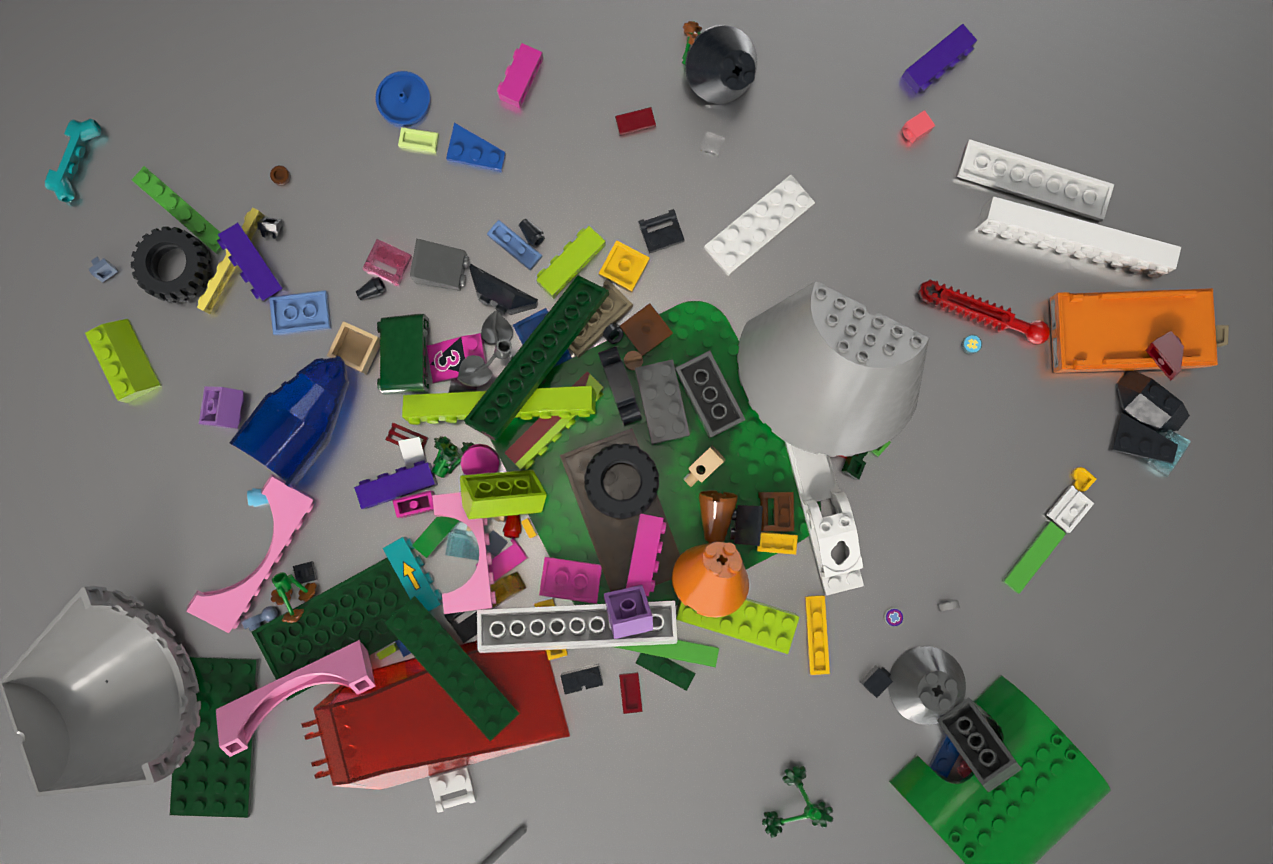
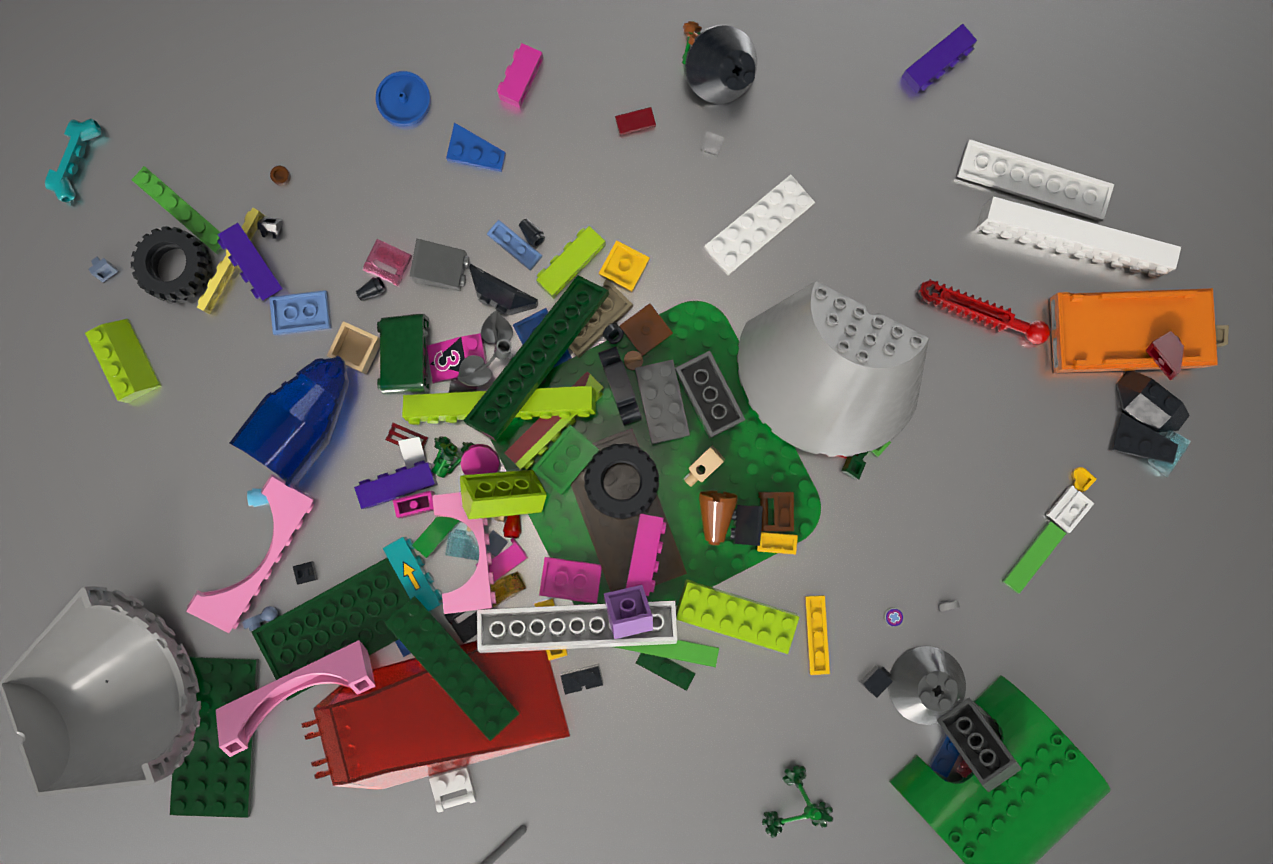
(221, 407): medium lavender slope -> none
(283, 591): plant -> none
(387, 651): lime tile -> none
(418, 140): yellowish green tile -> none
(530, 530): yellow tile -> none
(565, 459): none -> green plate
(630, 692): dark red tile -> none
(662, 237): black plate -> none
(711, 579): orange cone -> none
(815, 483): white piece -> none
(918, 127): coral brick -> none
(971, 344): tile -> none

